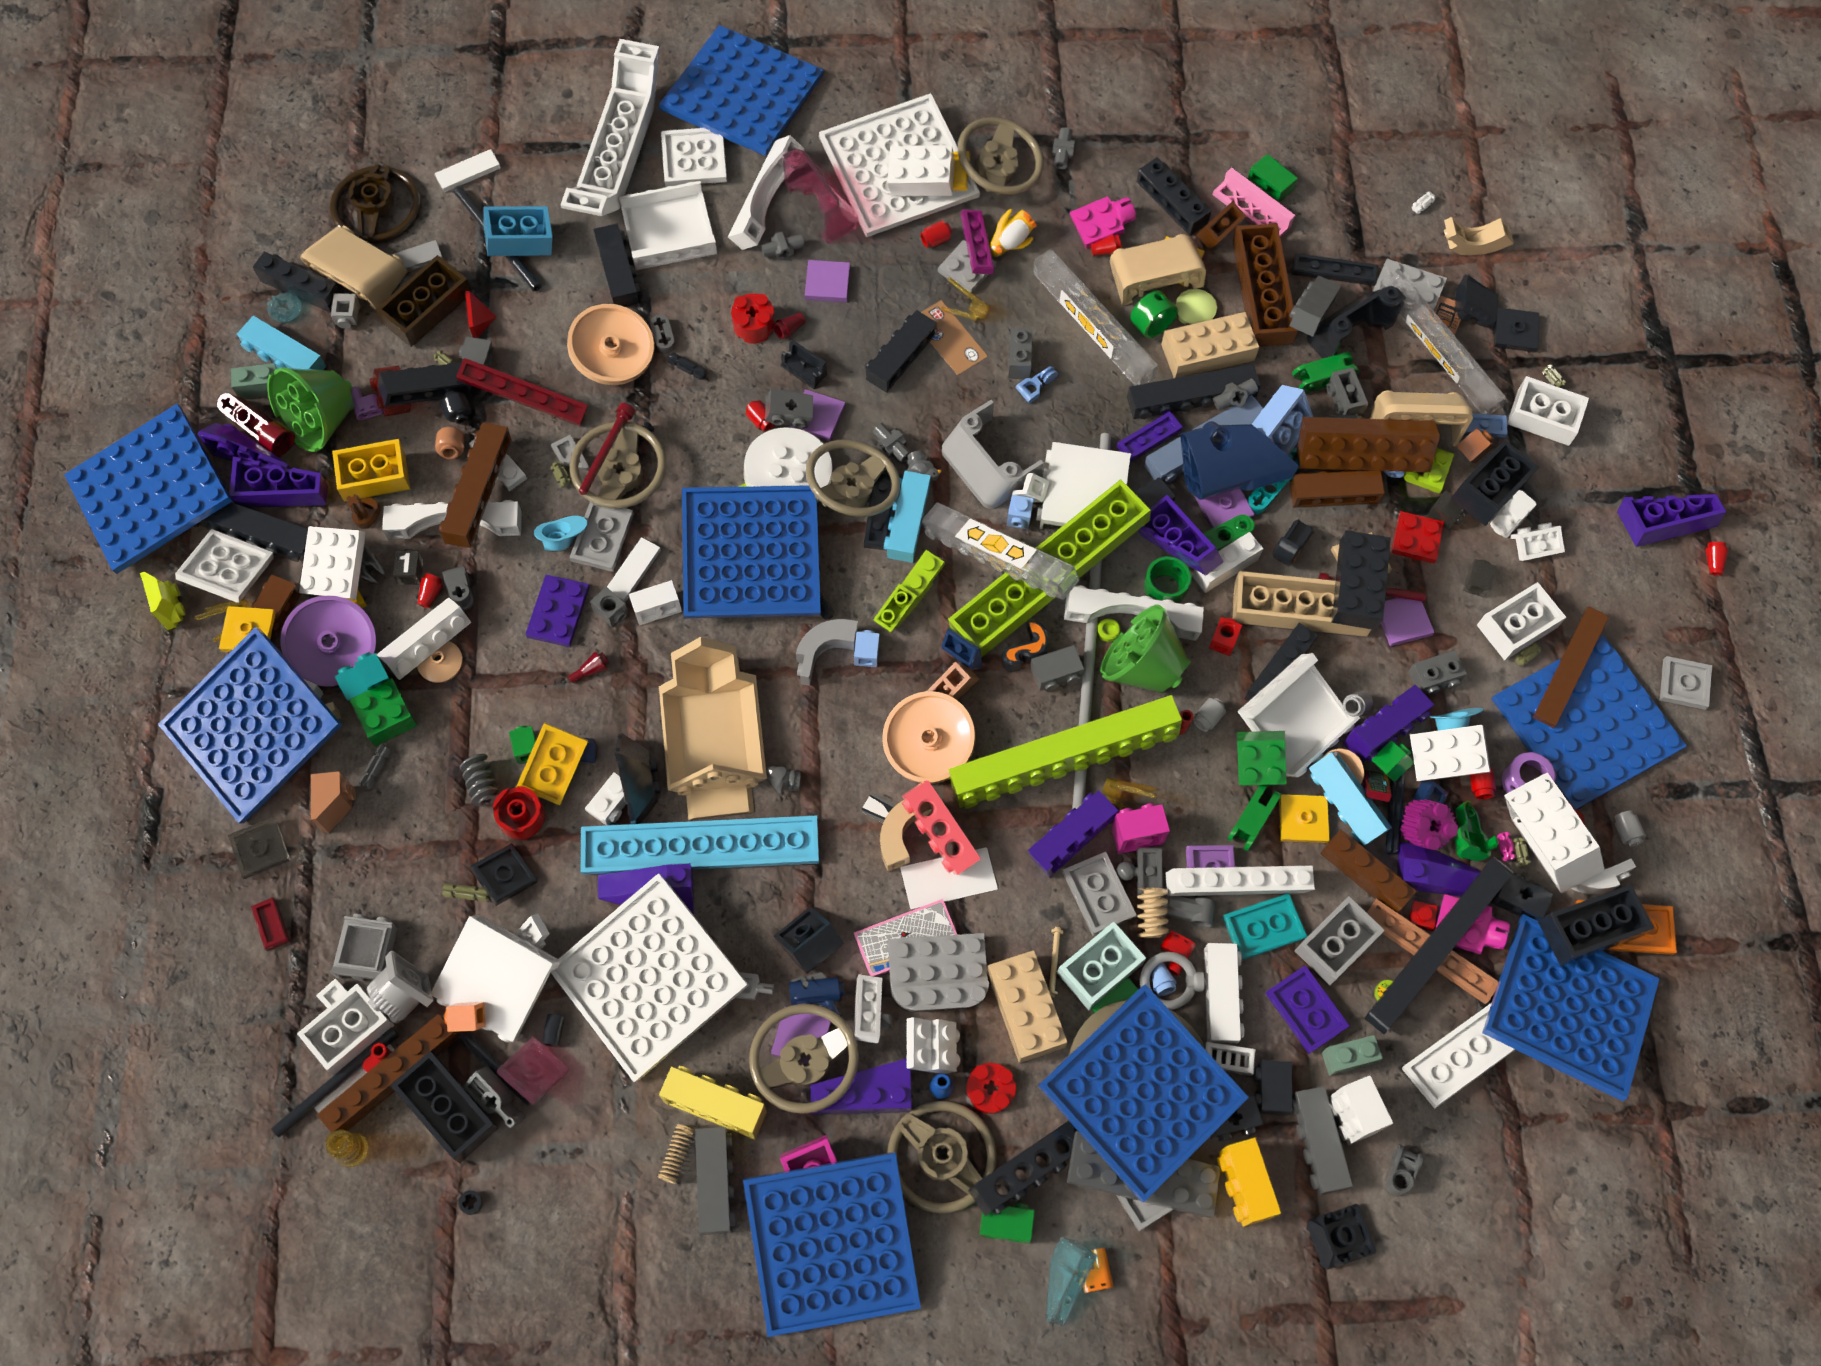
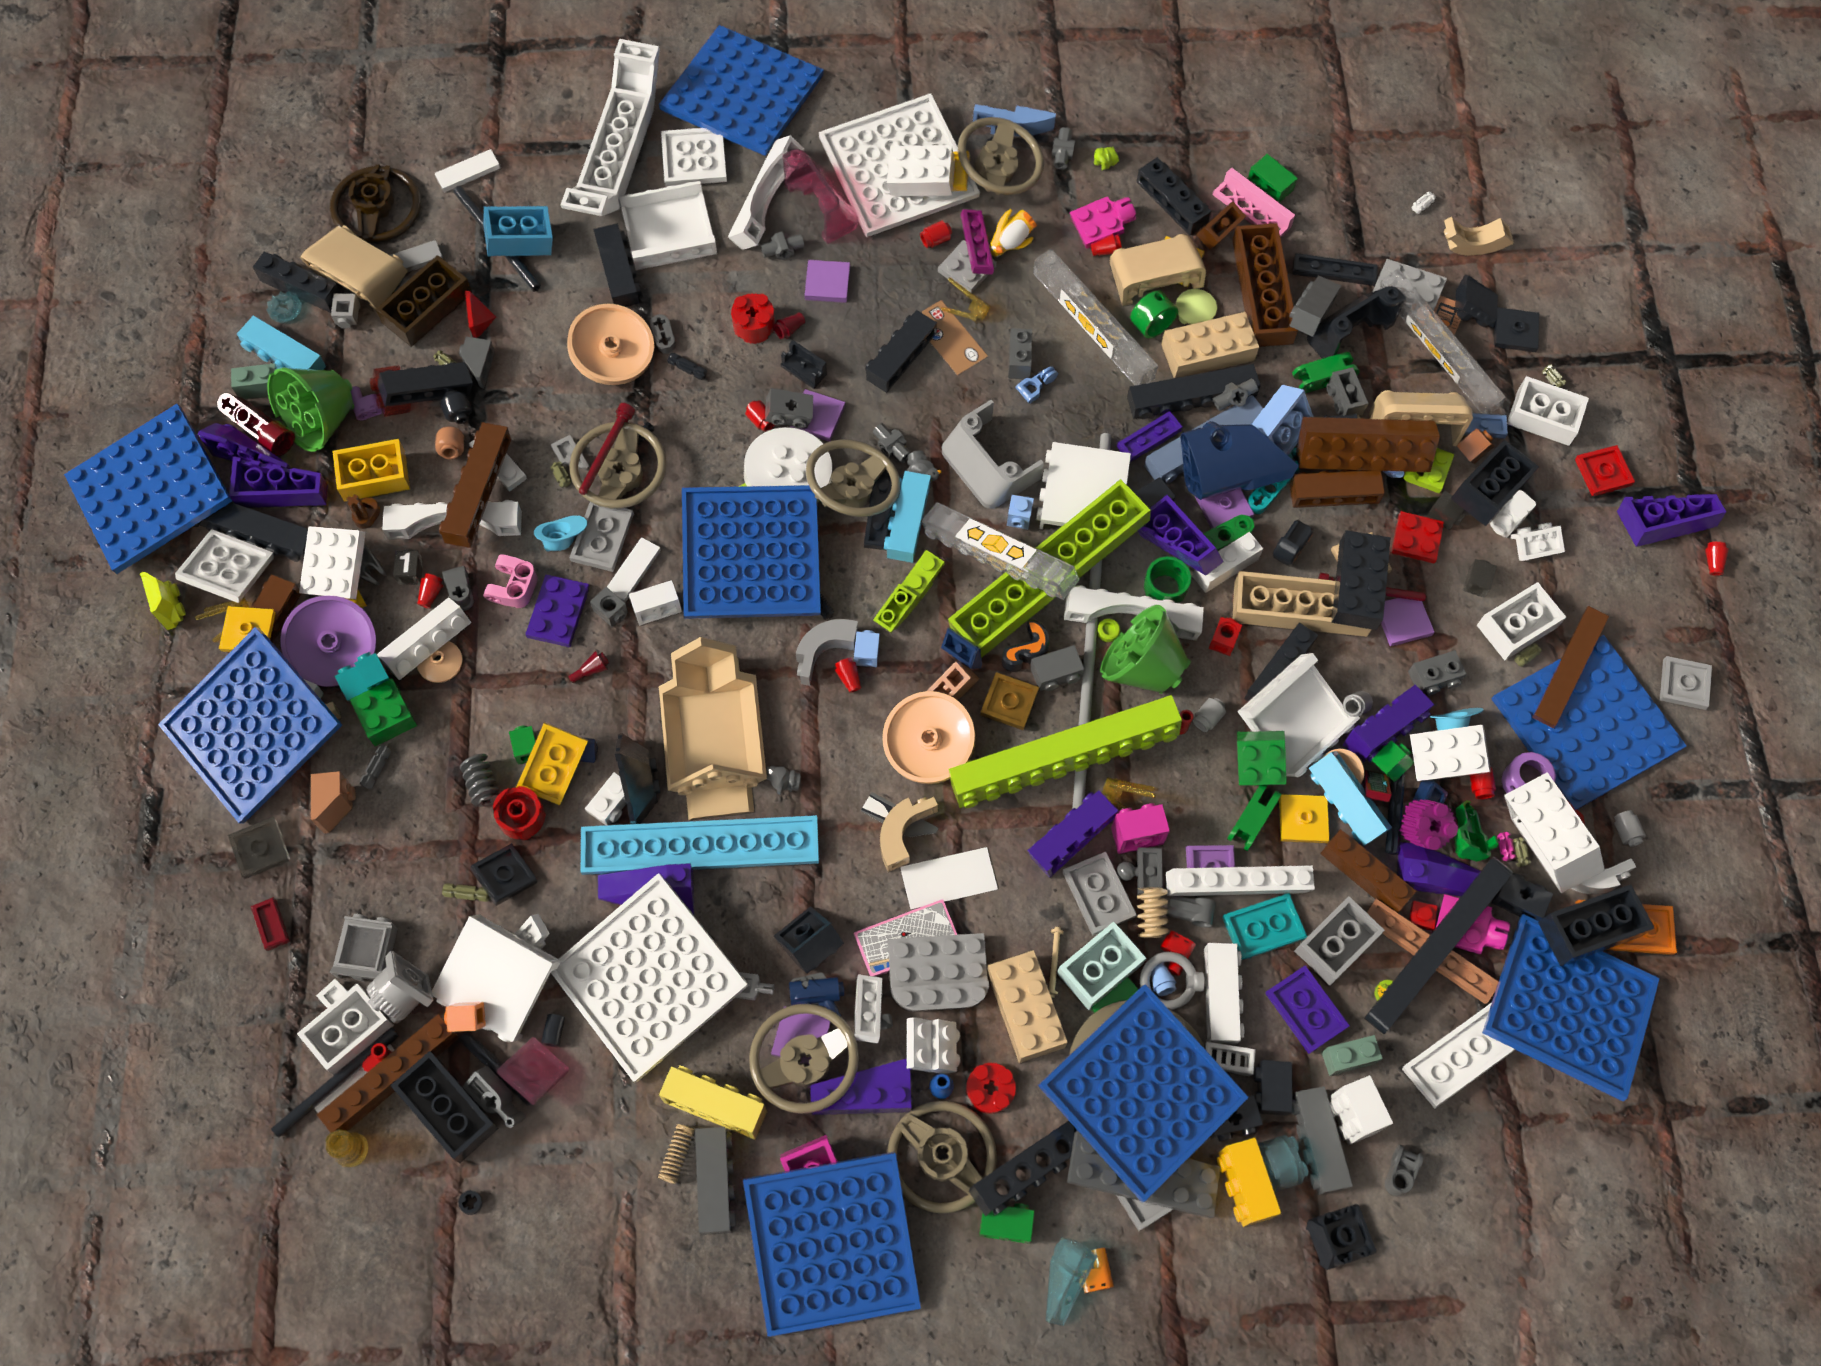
(521, 392): dark red plate -> none
(526, 585): none -> bright pink piece
(848, 673): none -> red cone
(966, 854): coral brick -> none
(1009, 701): none -> pearl gold plate
(1031, 119): none -> medium blue slope
(1034, 487): white panel -> none
(1106, 157): none -> lime arm
(1283, 1162): none -> clear light blue brick
(1604, 470): none -> red plate

